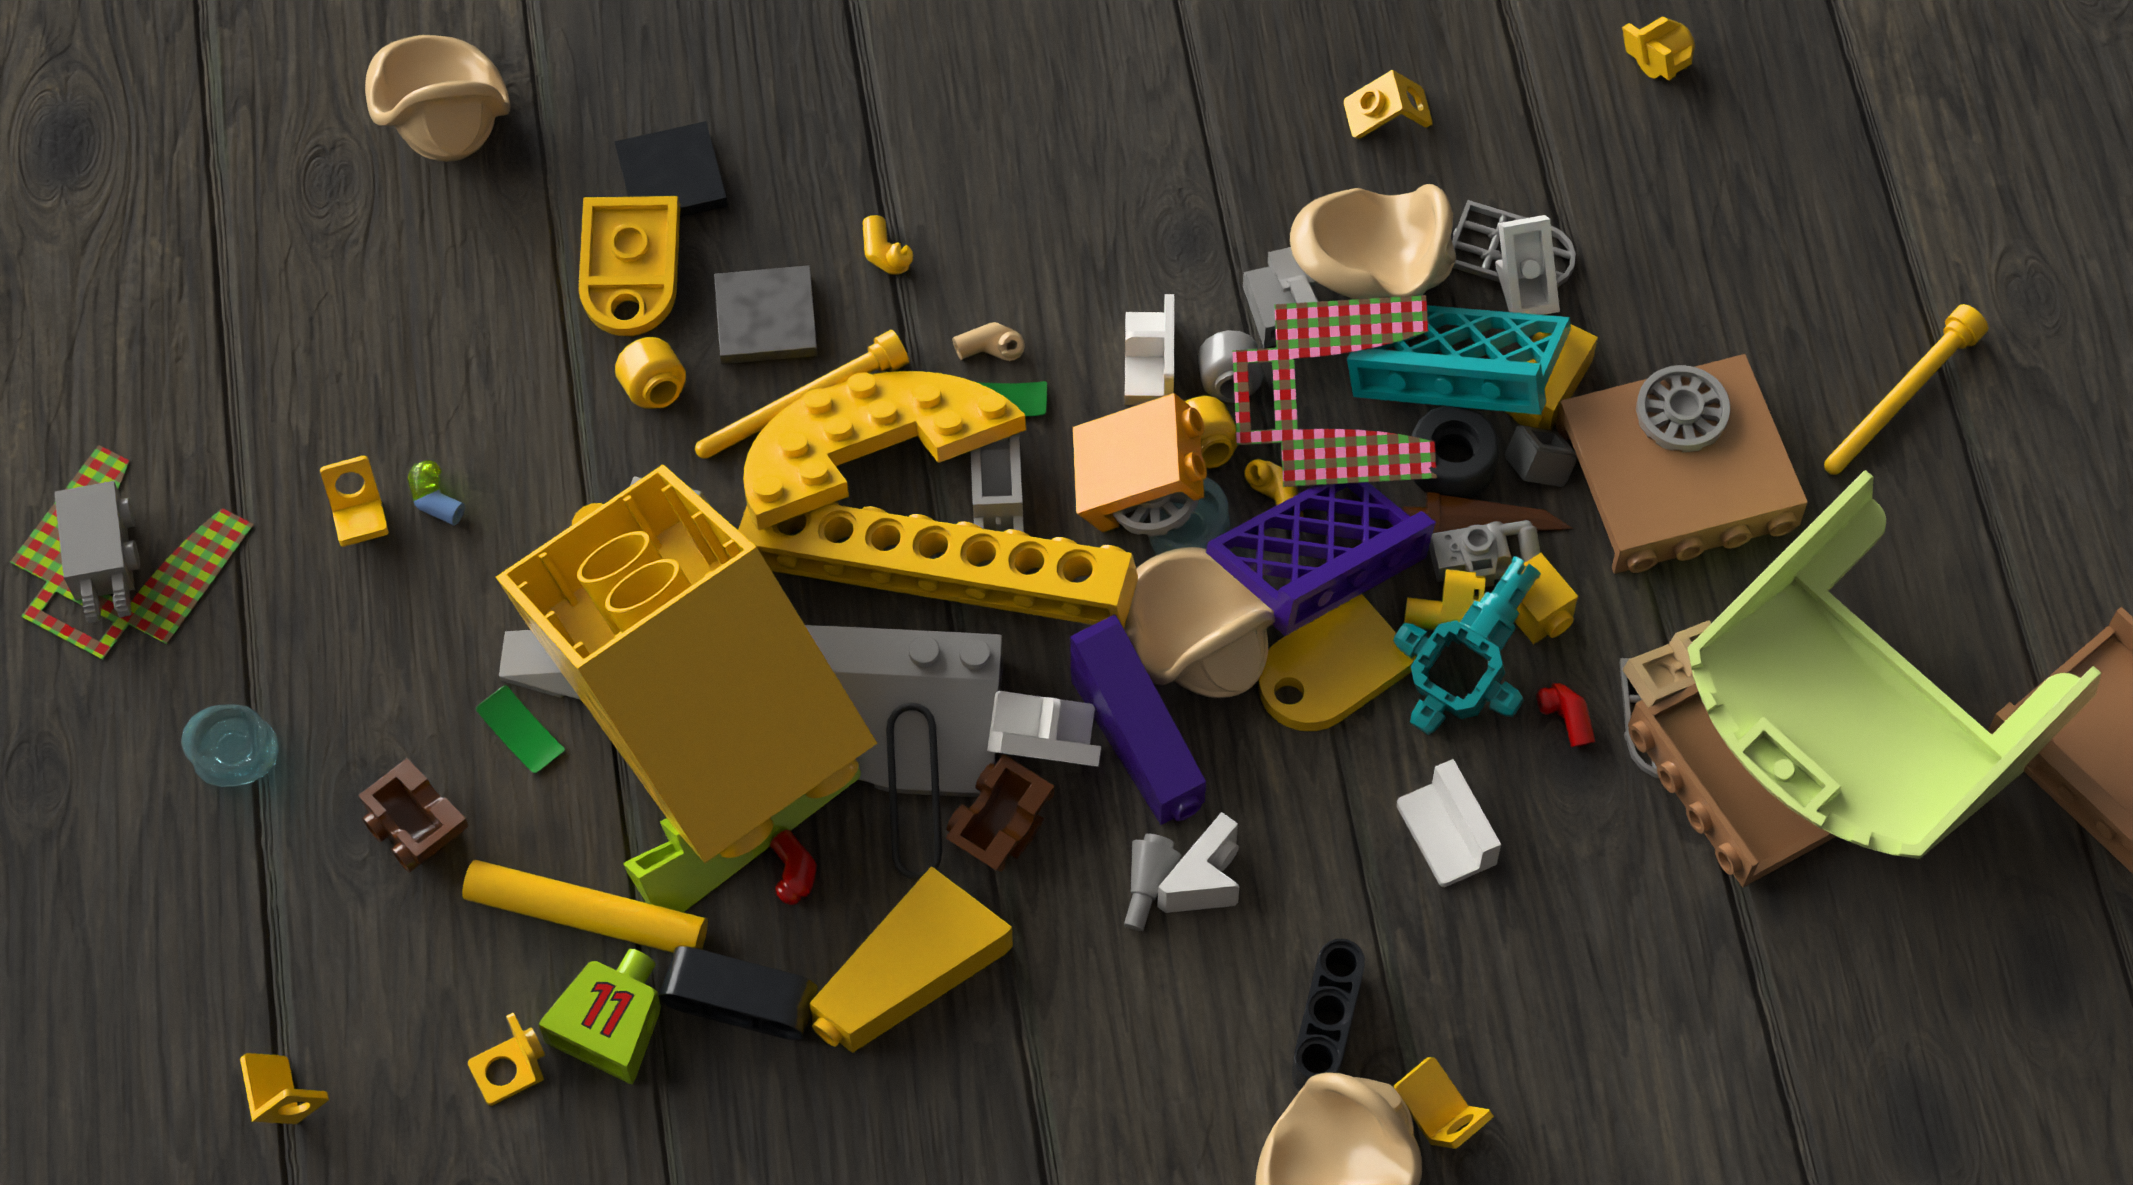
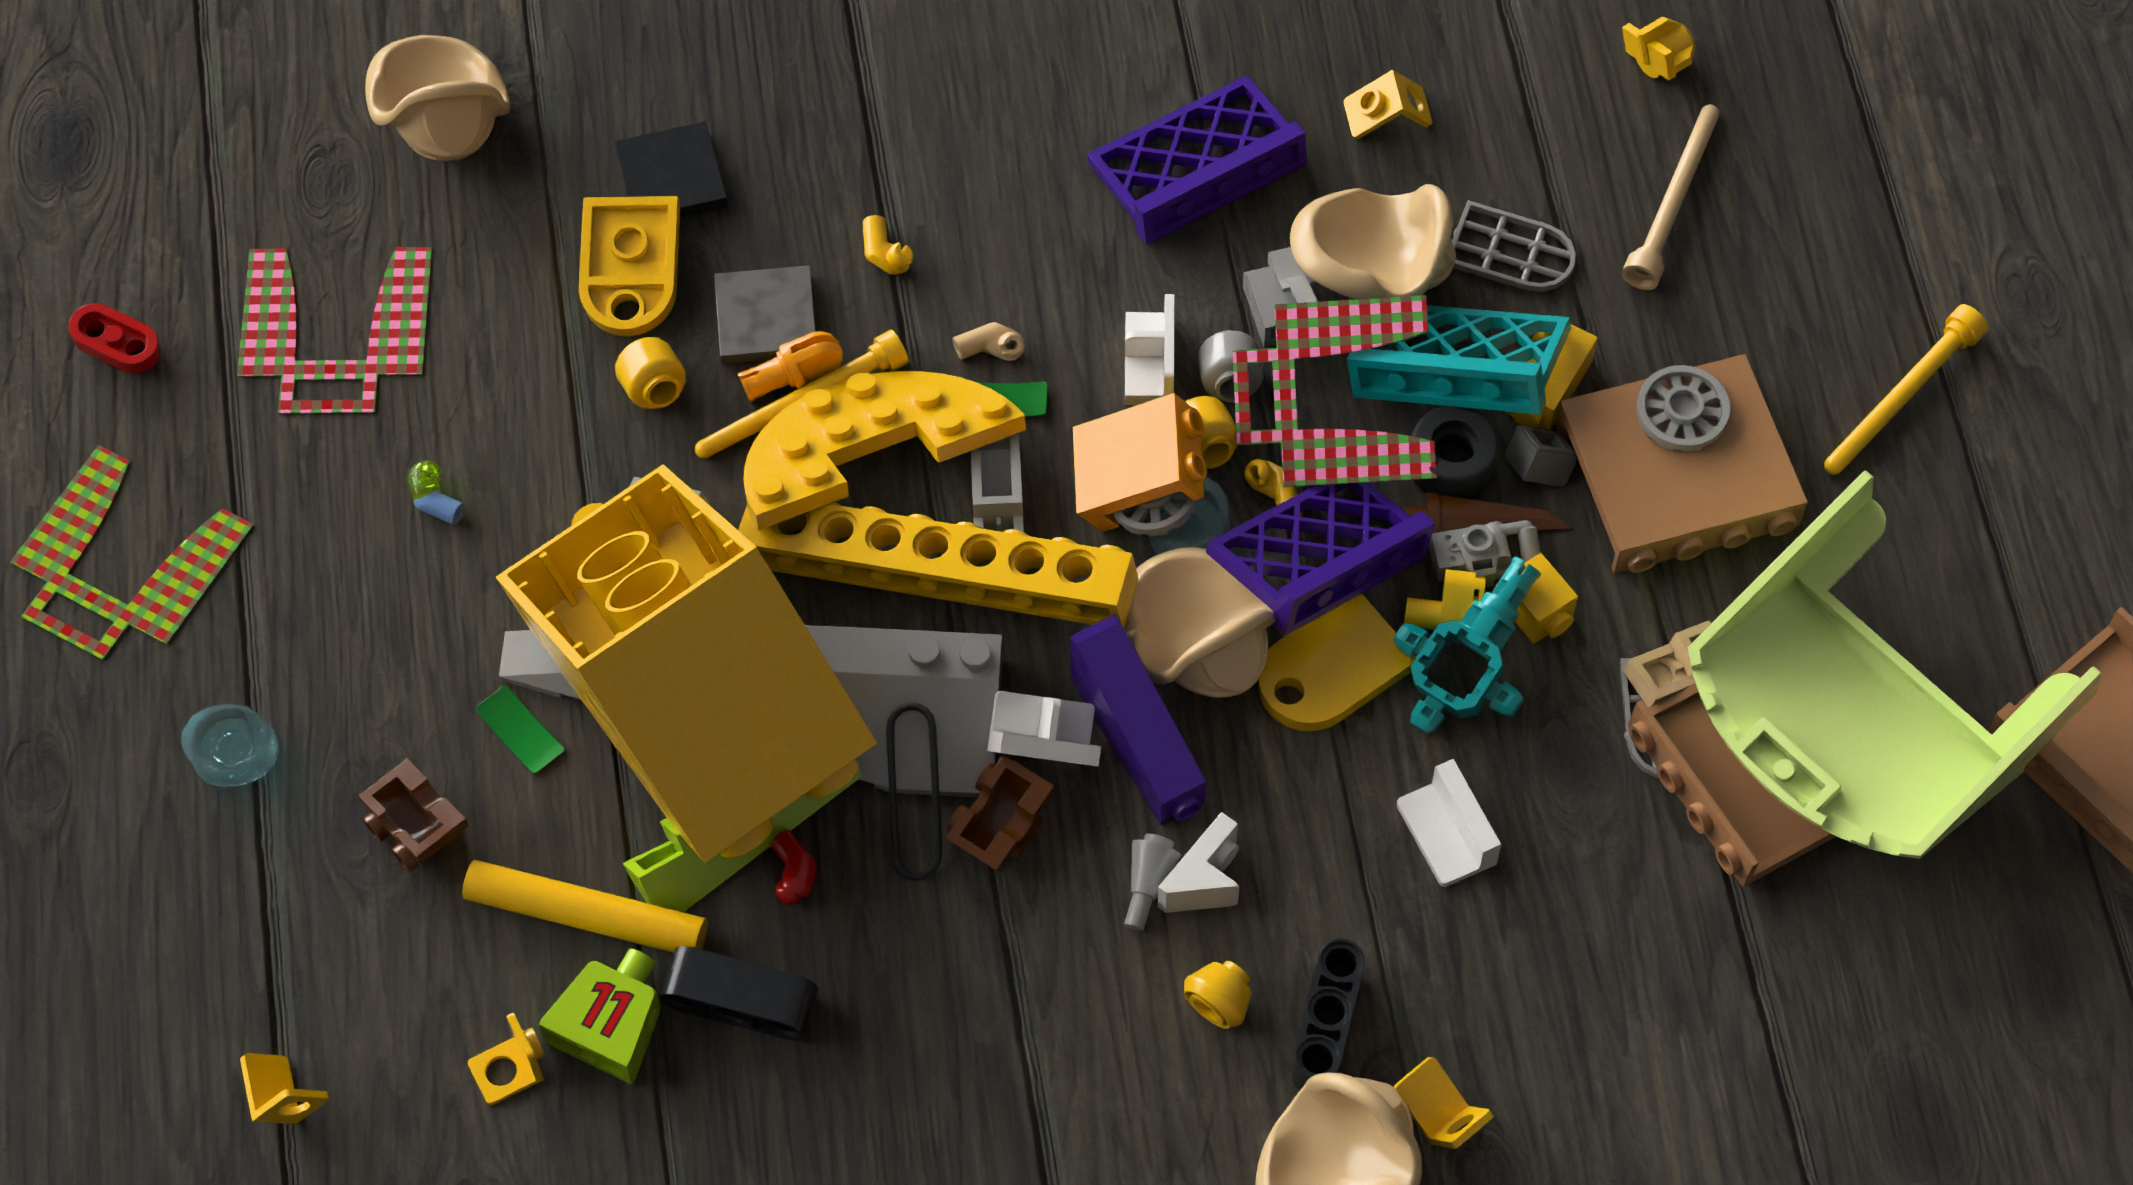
(97, 546): light grey hinge -> none
(118, 341): none -> red plate
(356, 515): yellow bracket -> none
(394, 339): none -> piece
(795, 364): none -> light orange arm
(908, 961): yellow slope -> none
(1216, 179): none -> dark purple fence
(1219, 993): none -> yellow cone
(1528, 266): white slope -> none
(1570, 707): red arm -> none
(1645, 265): none -> tan piece

